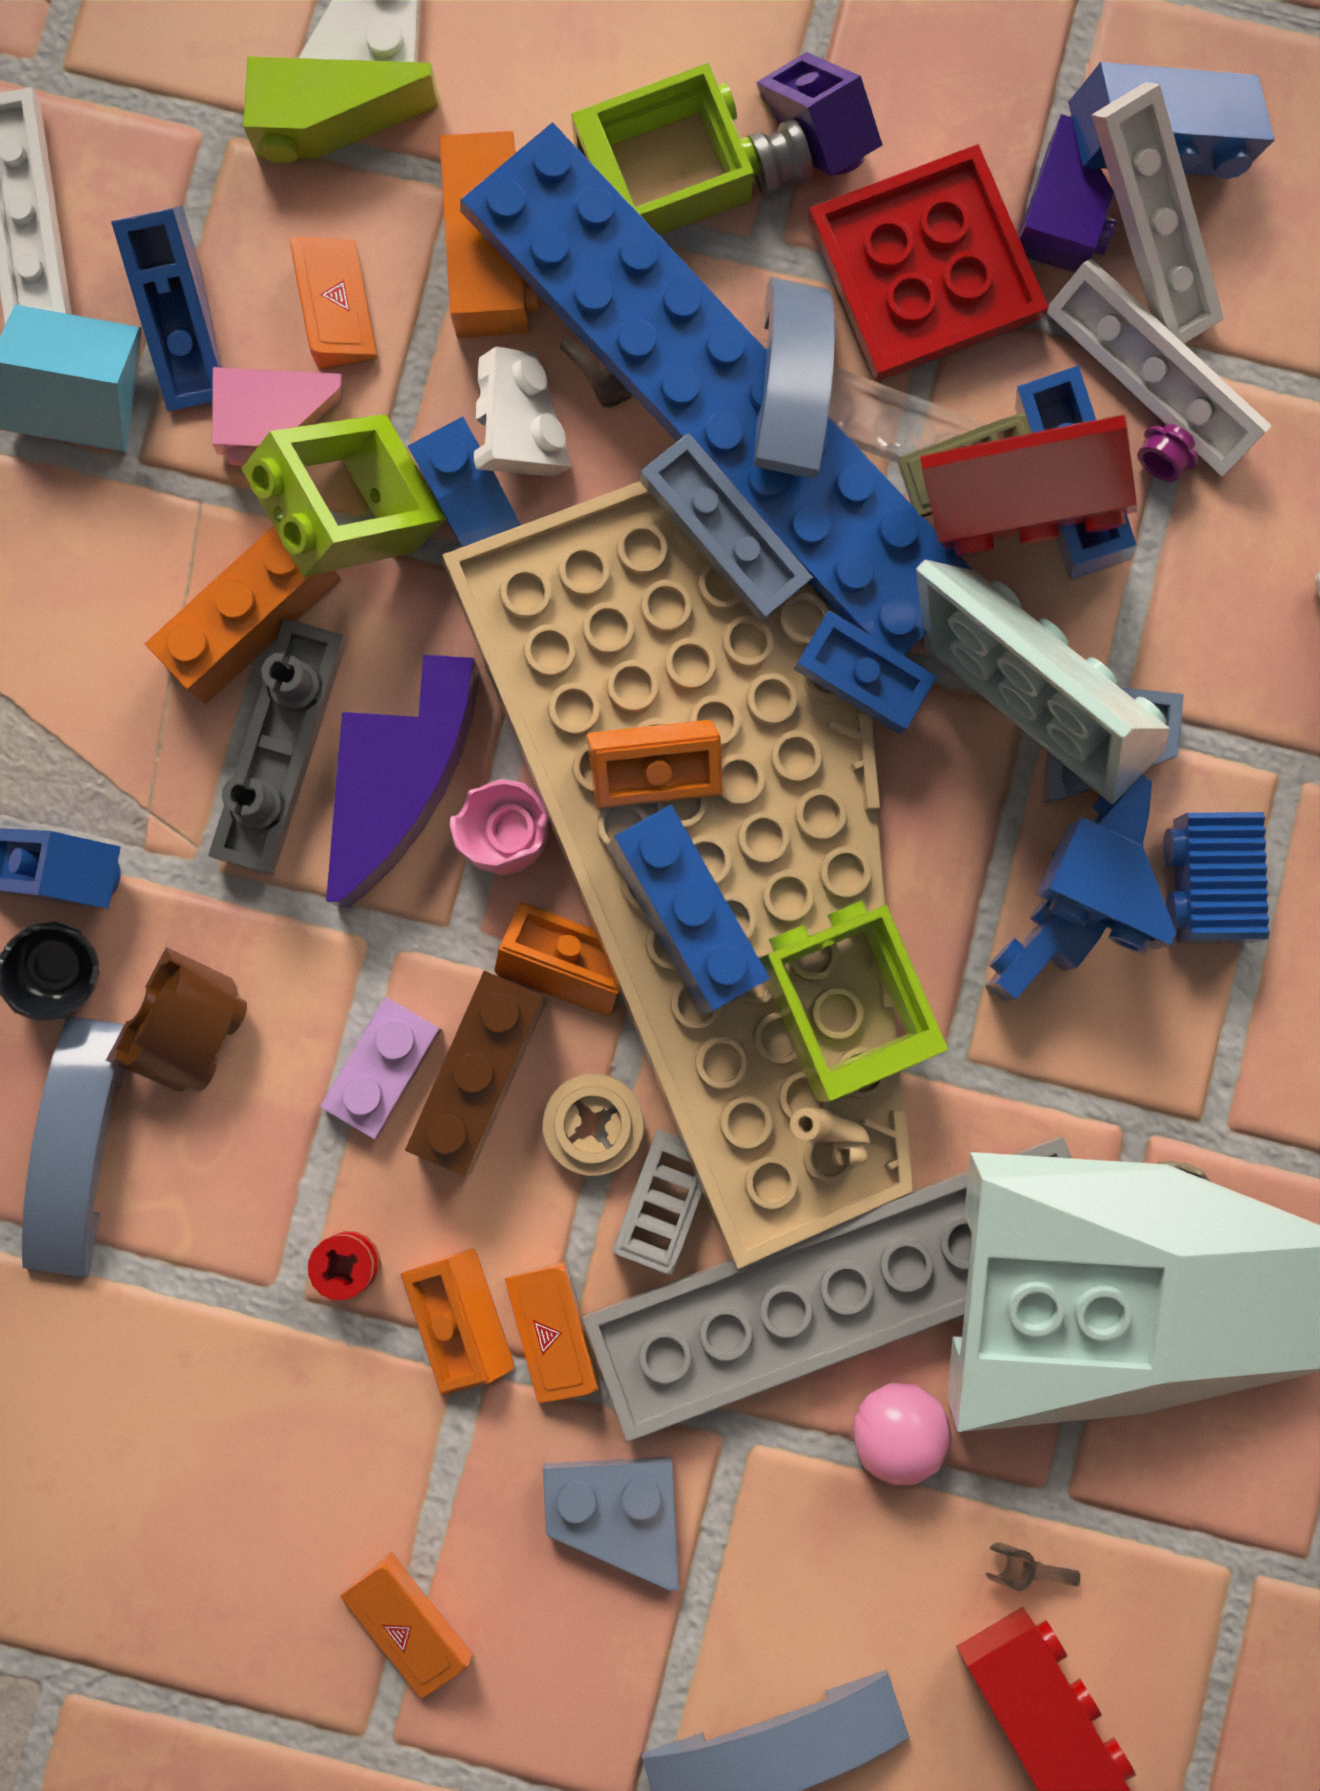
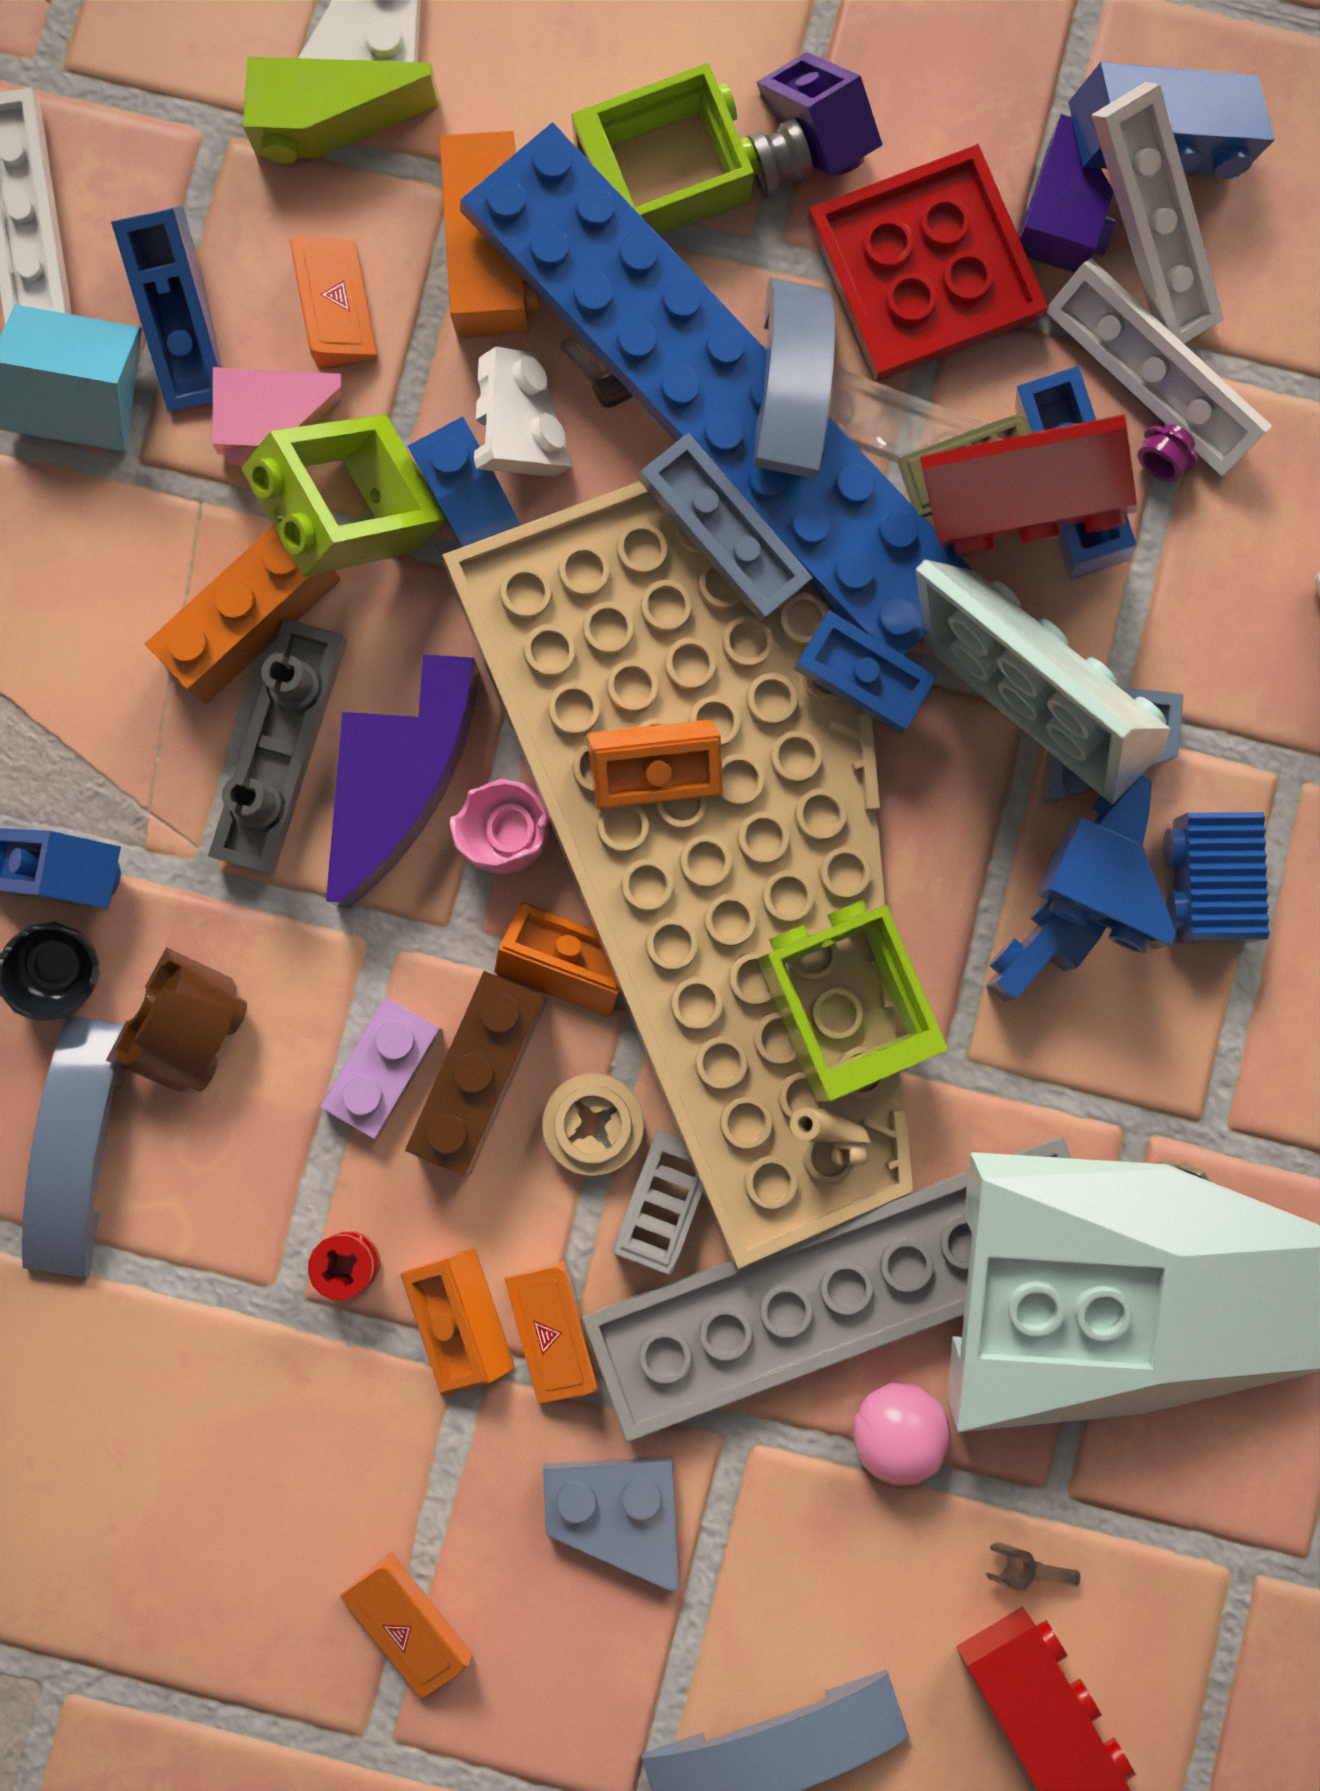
(687, 910): blue brick -> none

